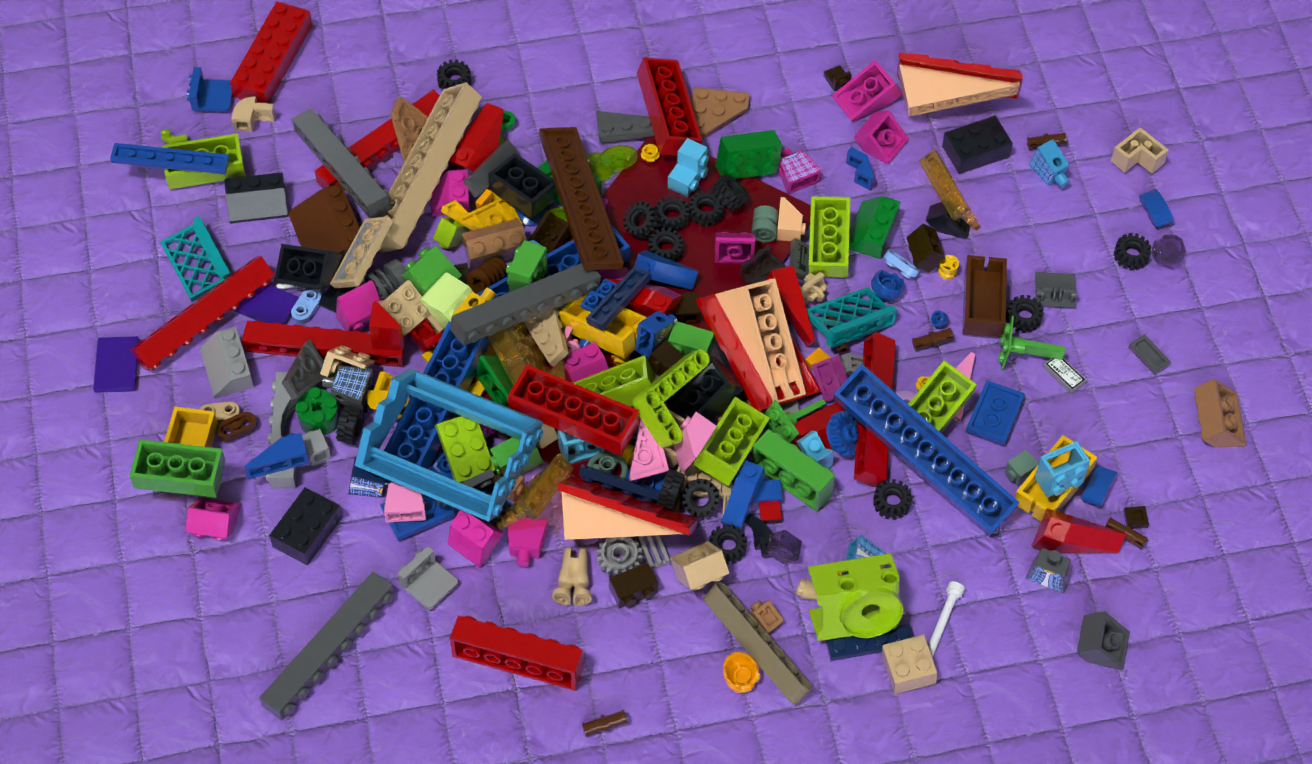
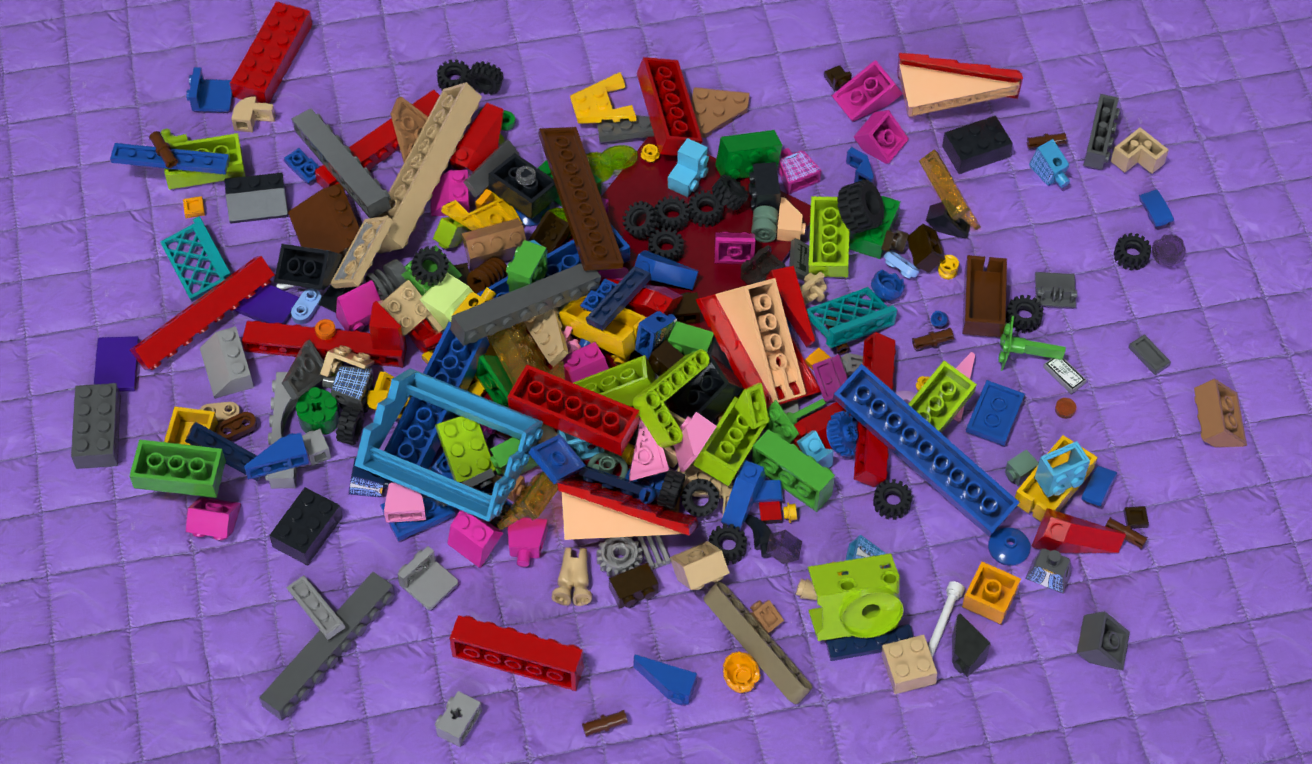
(96, 426): none -> dark grey brick
(163, 149): none -> reddish brown pin
(193, 207): none -> light orange tile
(234, 454): none -> dark blue plate
(301, 165): none -> blue slope
(315, 607): none -> light grey tile
(325, 329): none -> orange tile
(432, 255): none -> black tyre
(457, 730): none -> light grey brick
(485, 78): none -> black tyre
(525, 175): none -> clear tile
(556, 459): none -> blue plate
(593, 103): none -> yellow wing
(652, 496): none -> blue hinge
(671, 681): none -> blue slope
(753, 406): none -> lime slope
(764, 186): none -> black brick
(790, 512): none -> yellow plate
(860, 206): none -> black tyre
(895, 240): none -> dark brown bracket
(968, 647): none -> pearl dark grey slope
(991, 592): none -> light orange brick
(1005, 553): none -> blue dish
(1065, 408): none -> clear orange tile
(1101, 130): none -> dark grey brick

